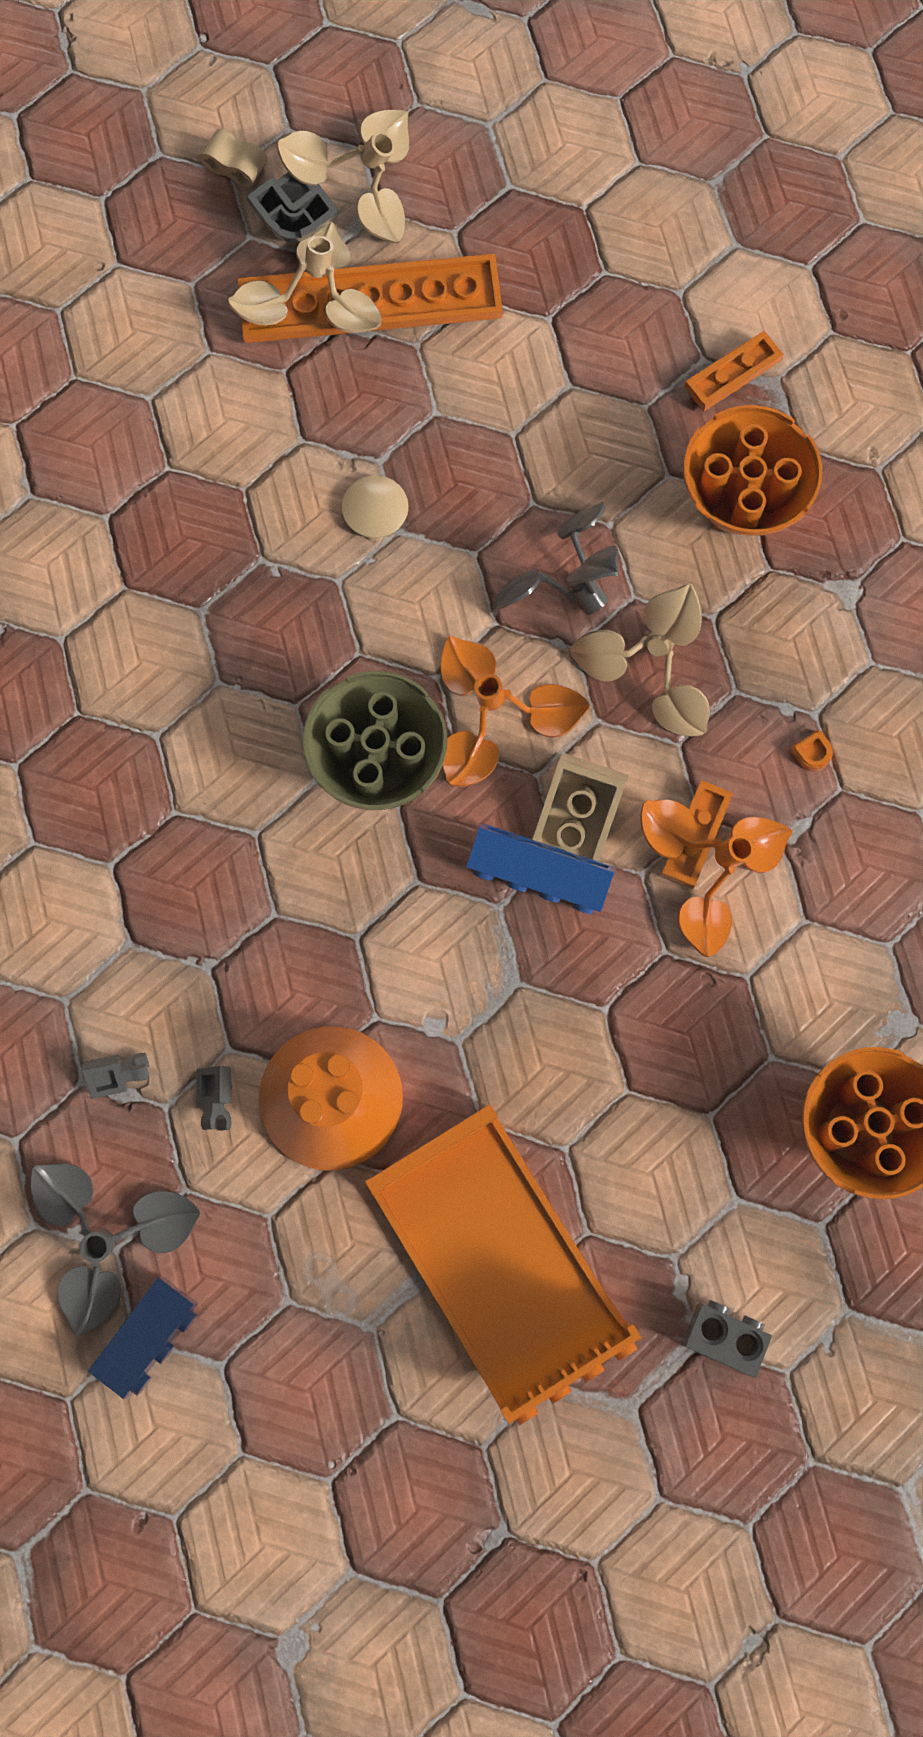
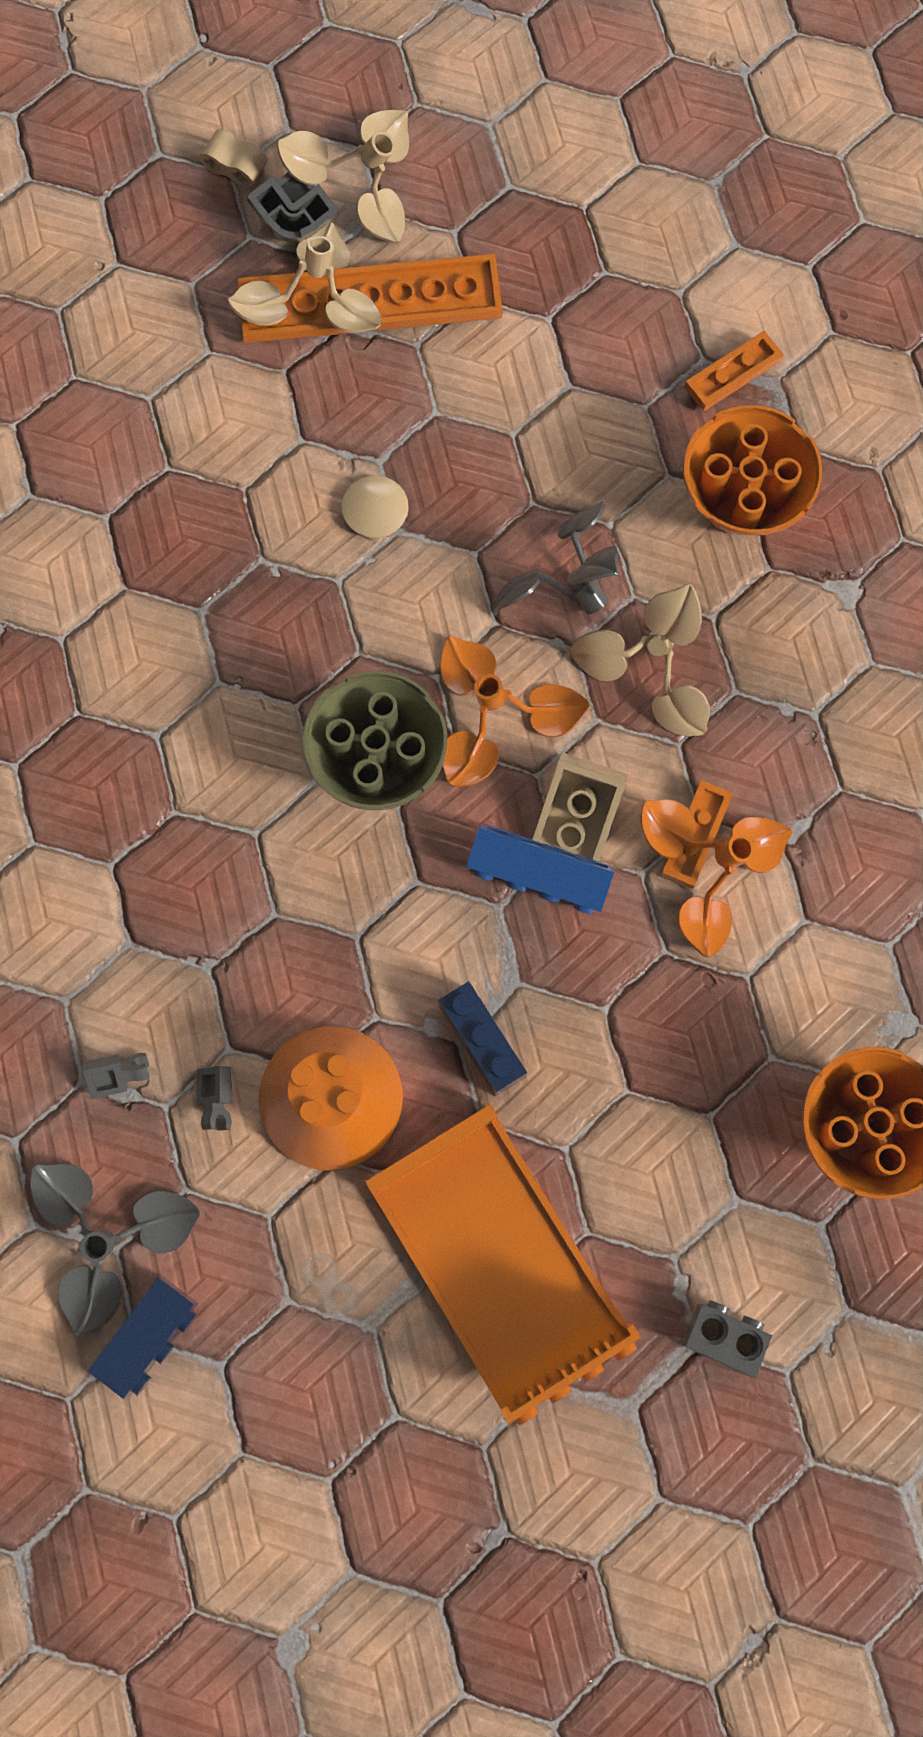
(482, 1038): none -> dark blue brick
(813, 751): orange tile -> none

